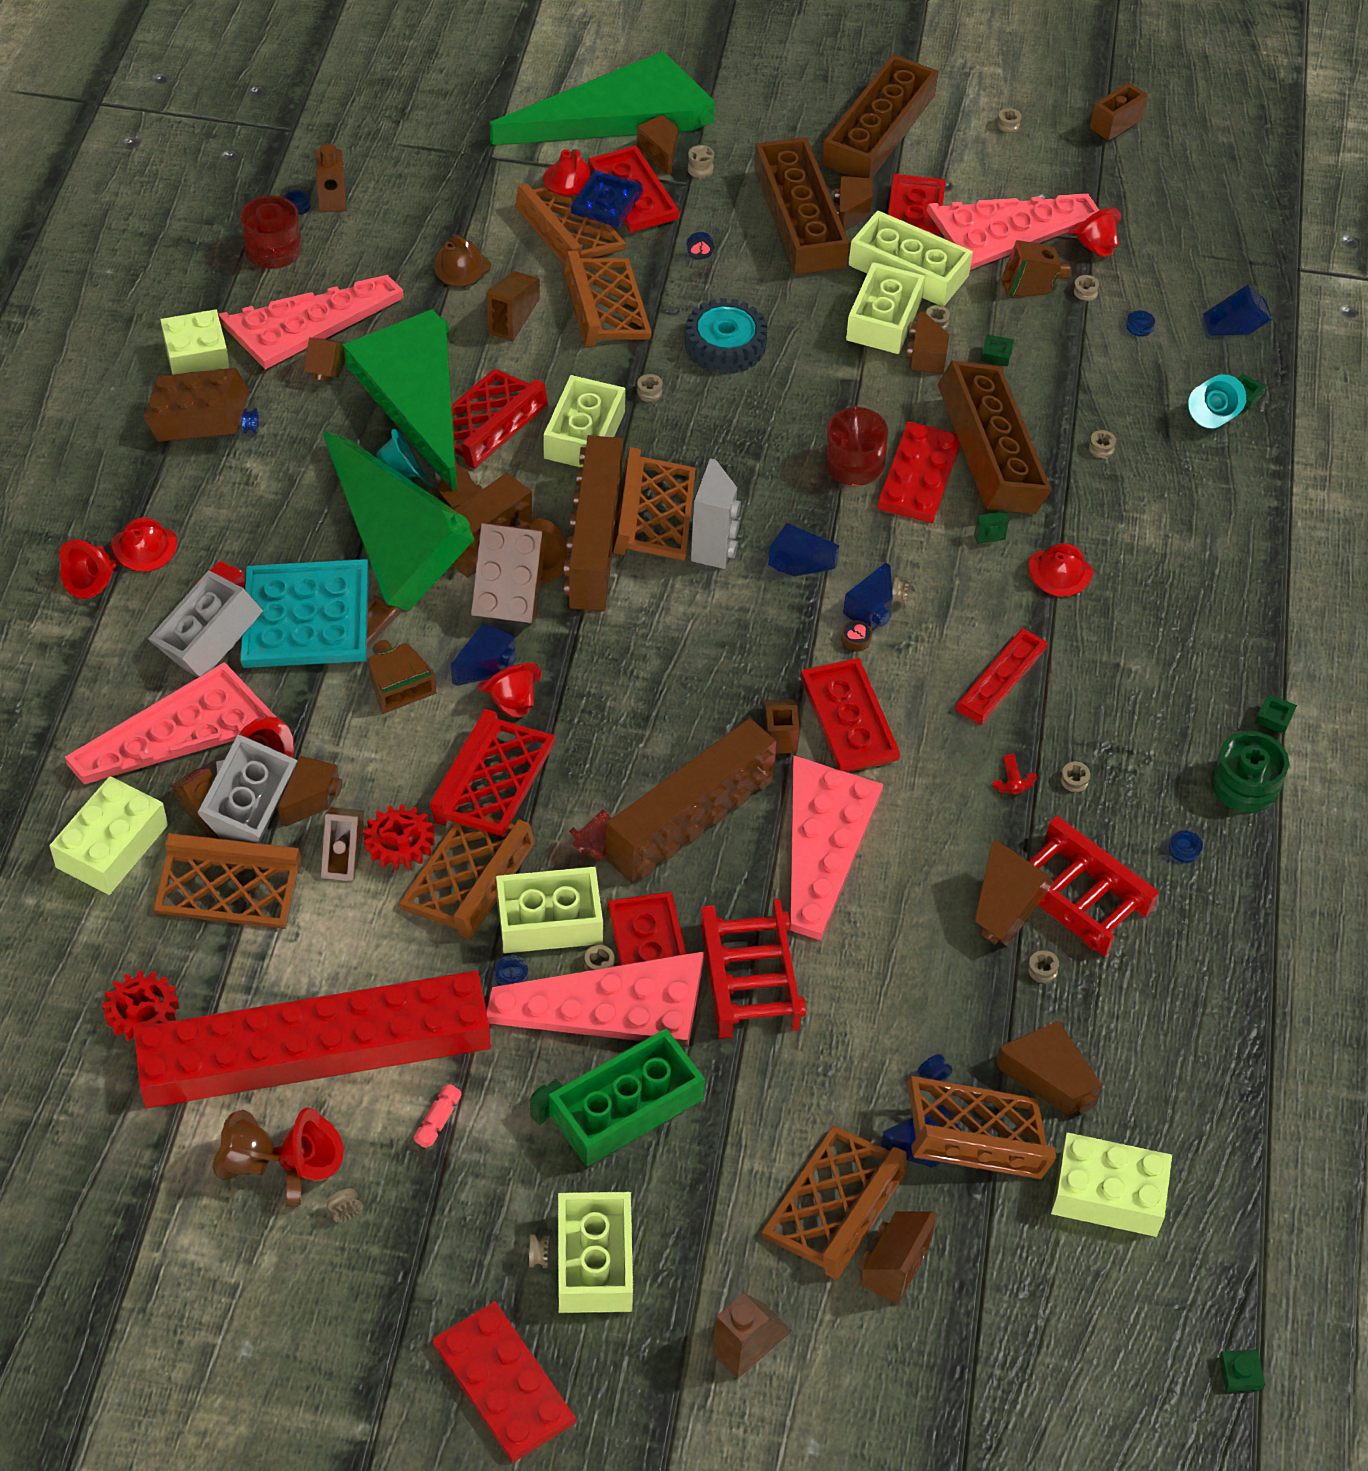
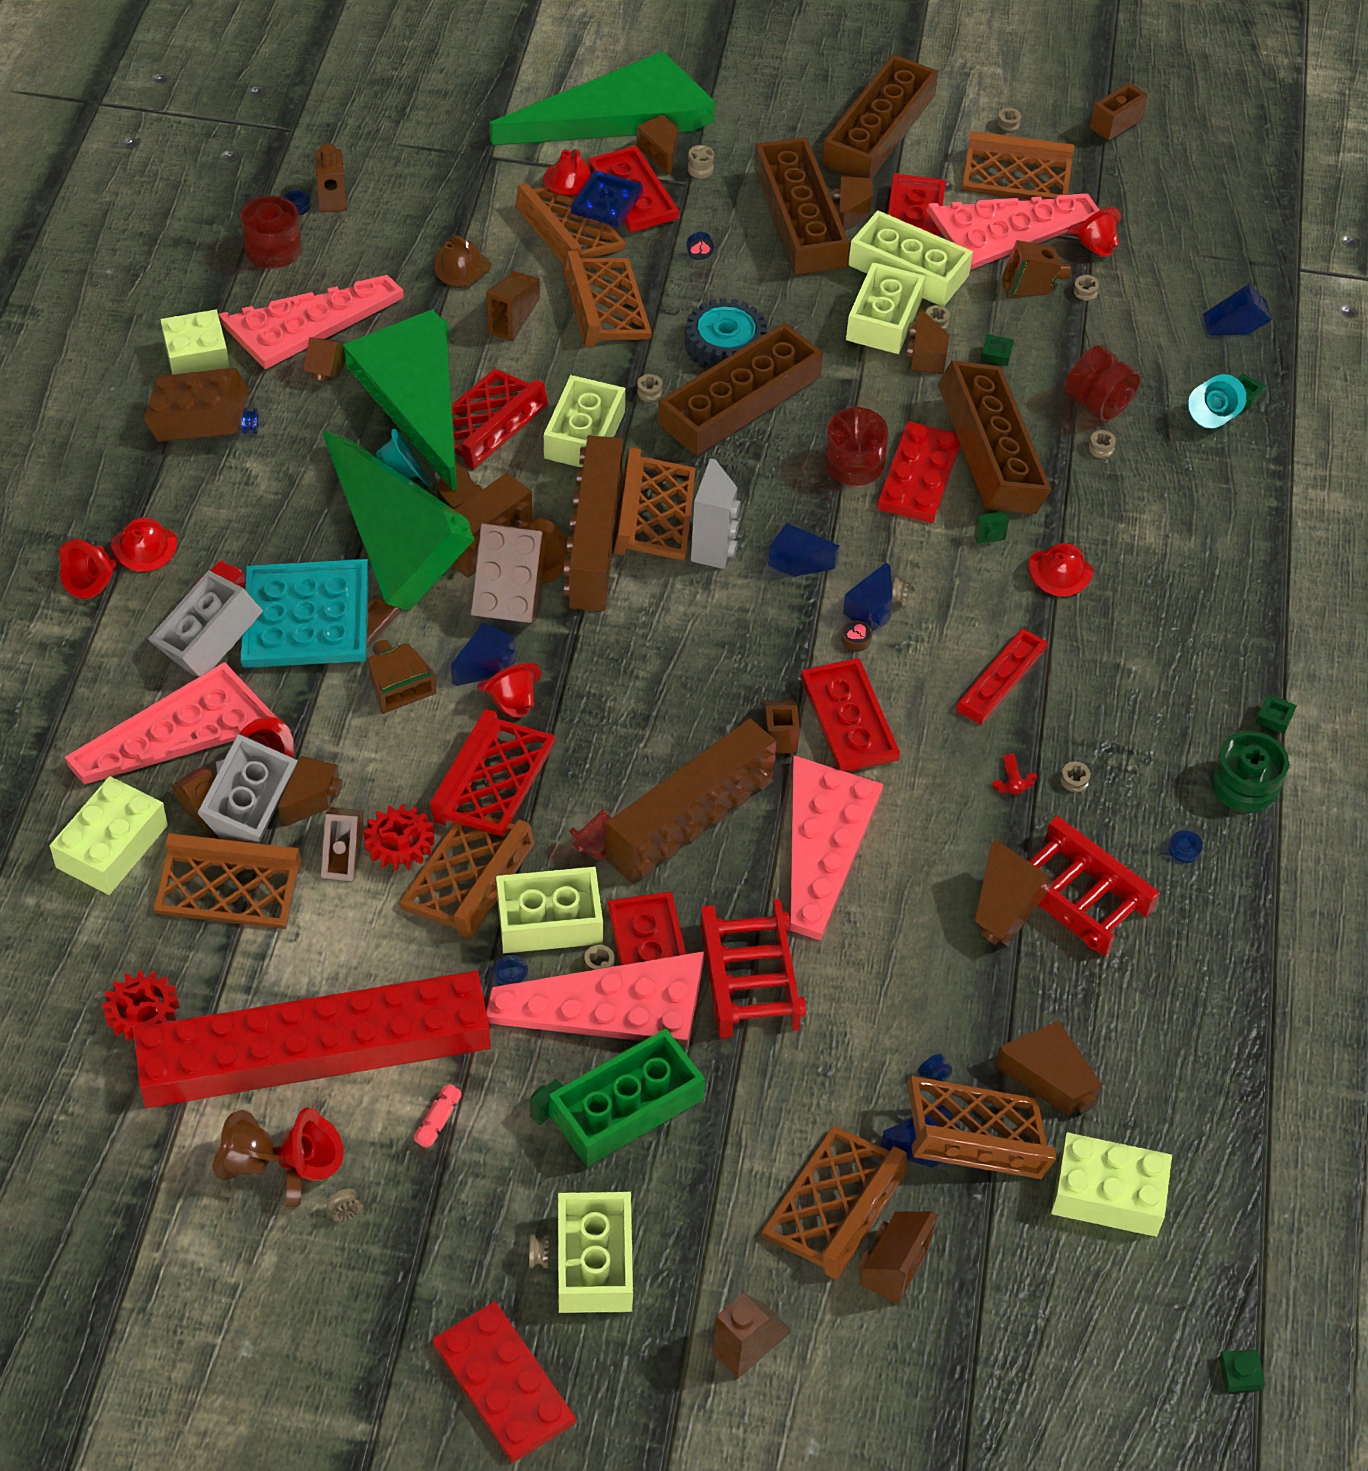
(740, 388): none -> reddish brown brick
(1019, 152): none -> dark orange fence
(1047, 958): dark tan bush -> none
(1102, 383): none -> clear red wheel
(1140, 323): clear blue tile -> none

